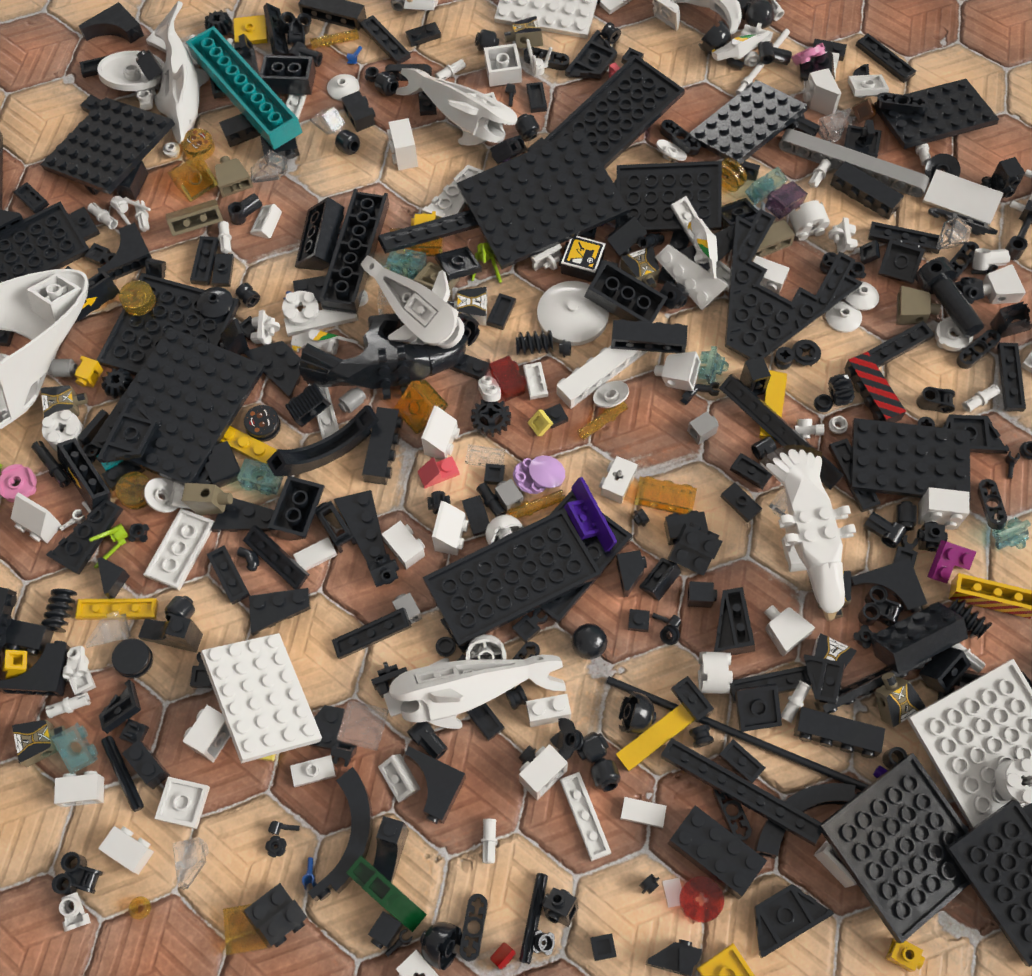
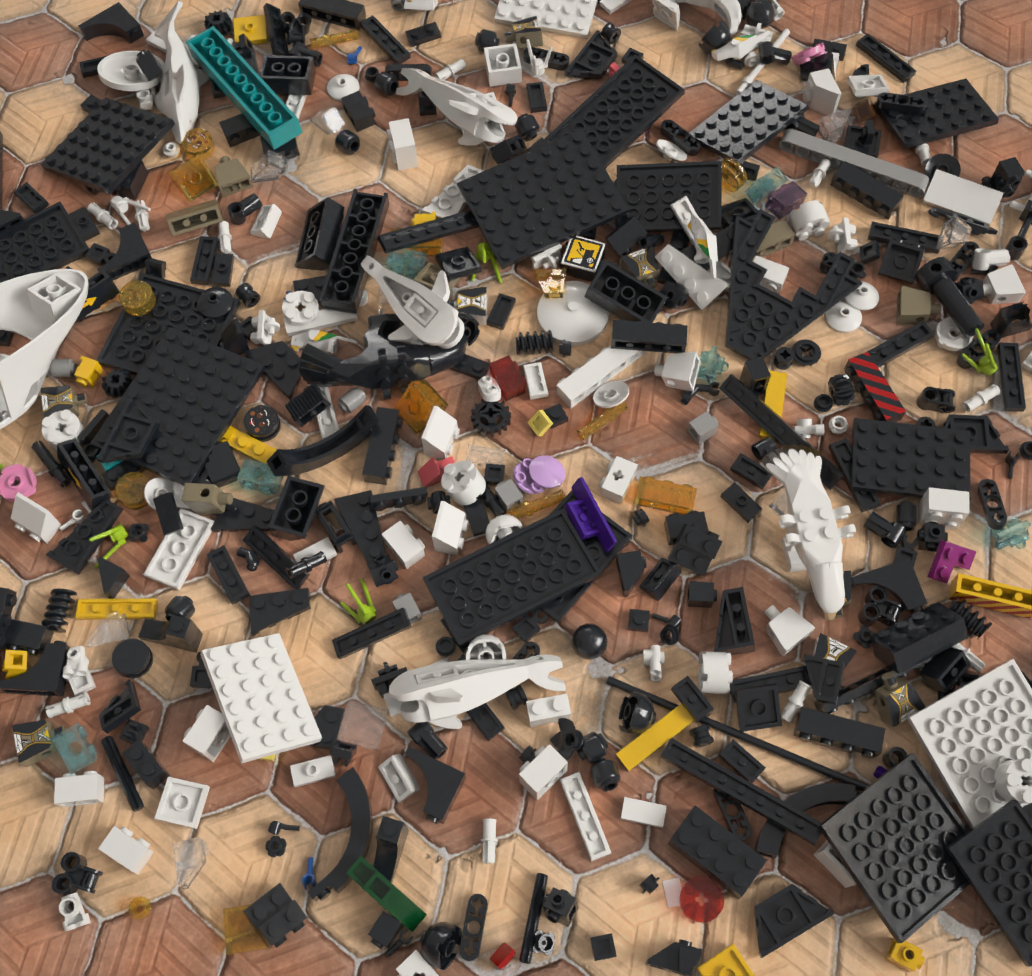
(168, 513): none -> black tile
(306, 564): none -> black pin
(365, 613): none -> lime plant
(397, 499): none -> black plate
(463, 482): none -> white brick
(551, 281): none -> clear yellow wing
(654, 658): none -> white plate
(986, 364): none -> lime plant

